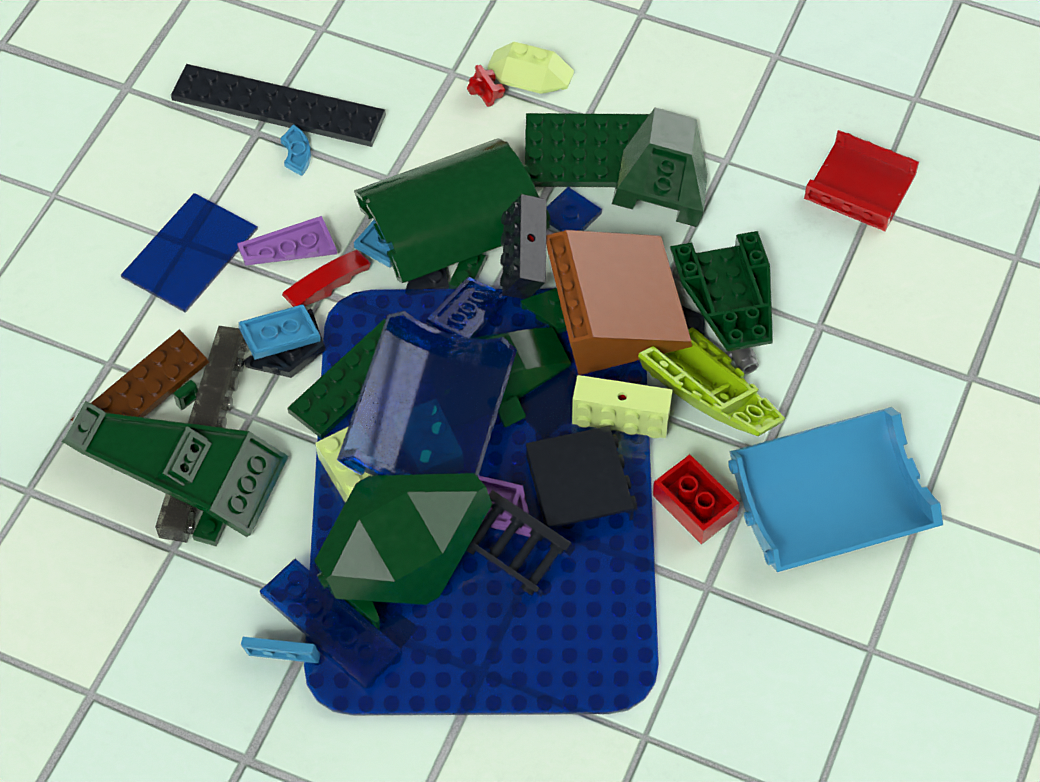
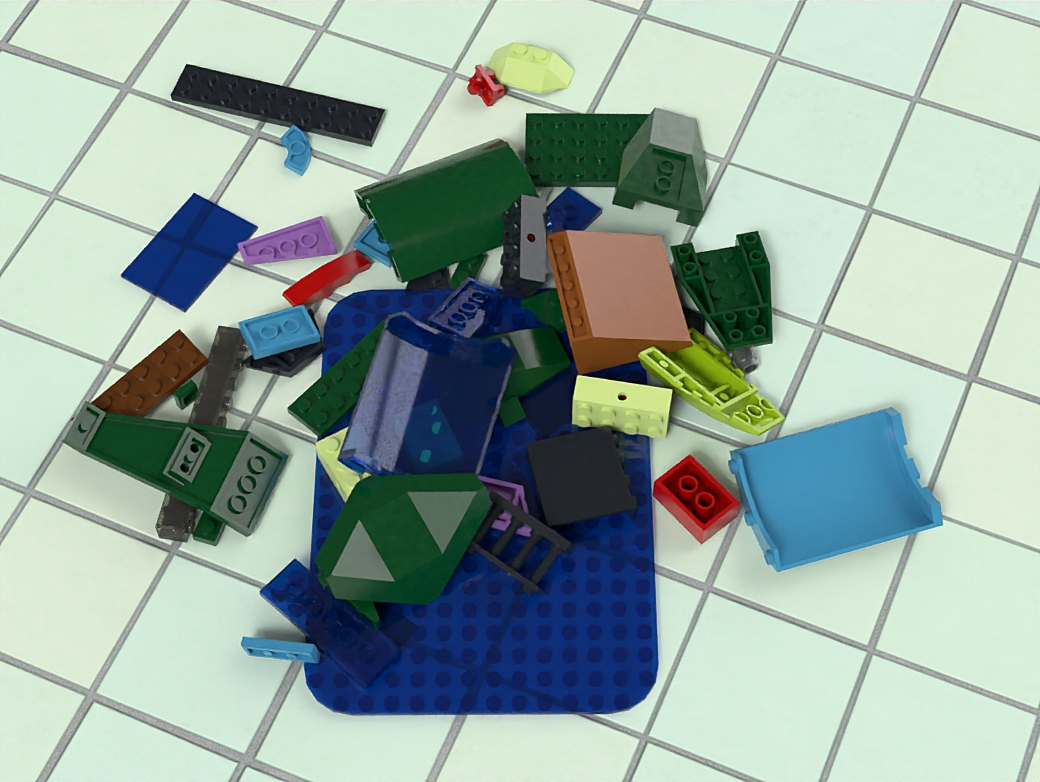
(556, 221): none -> clear blue wing
(862, 181): red panel -> none

